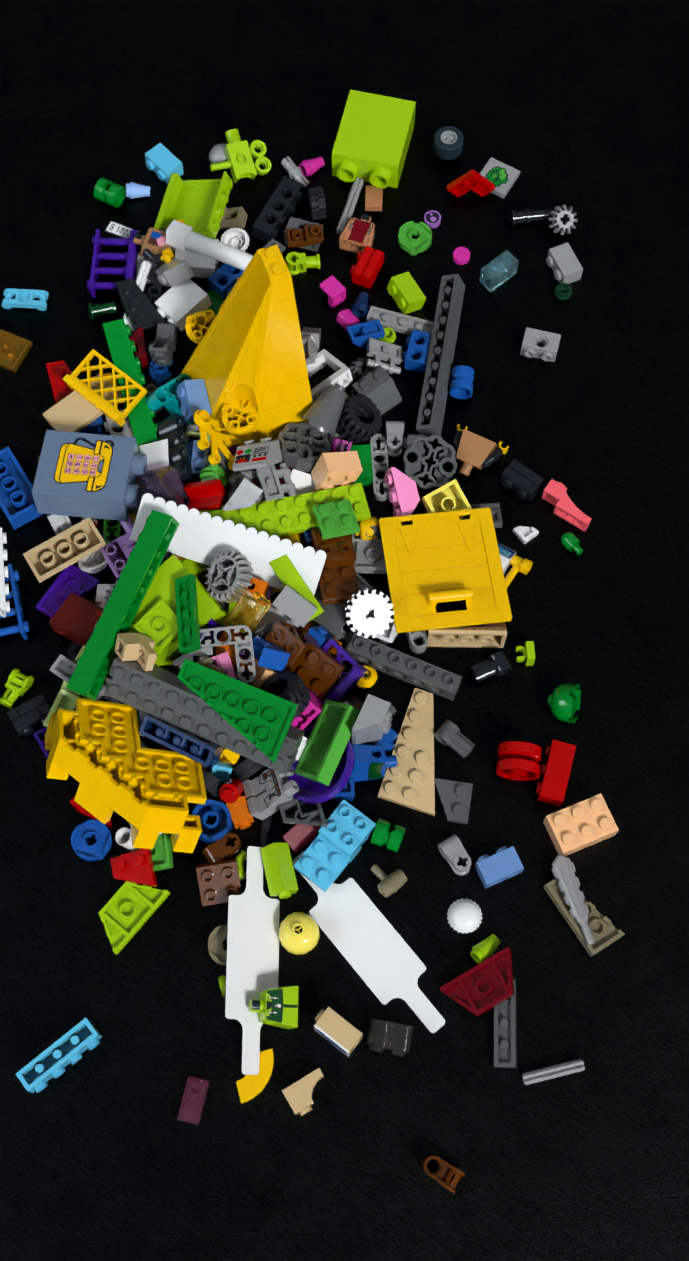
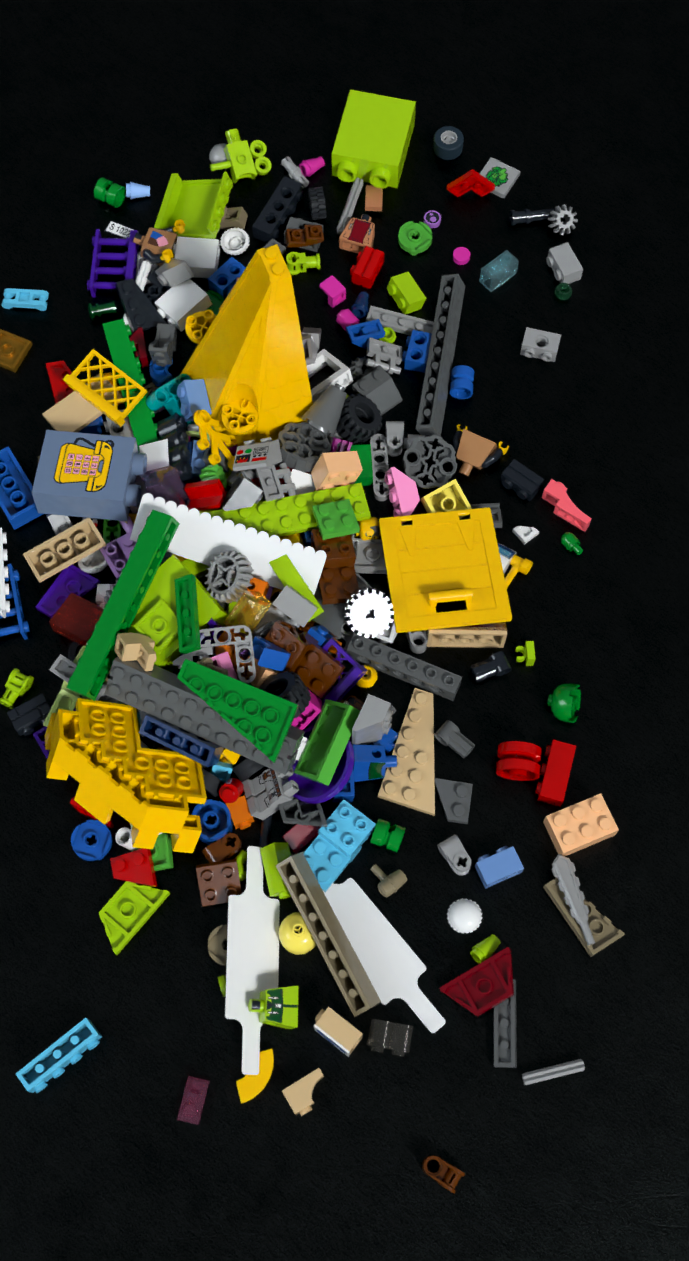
(163, 162): medium azure brick -> none
(183, 237): white brick -> none
(328, 934): none -> dark tan brick

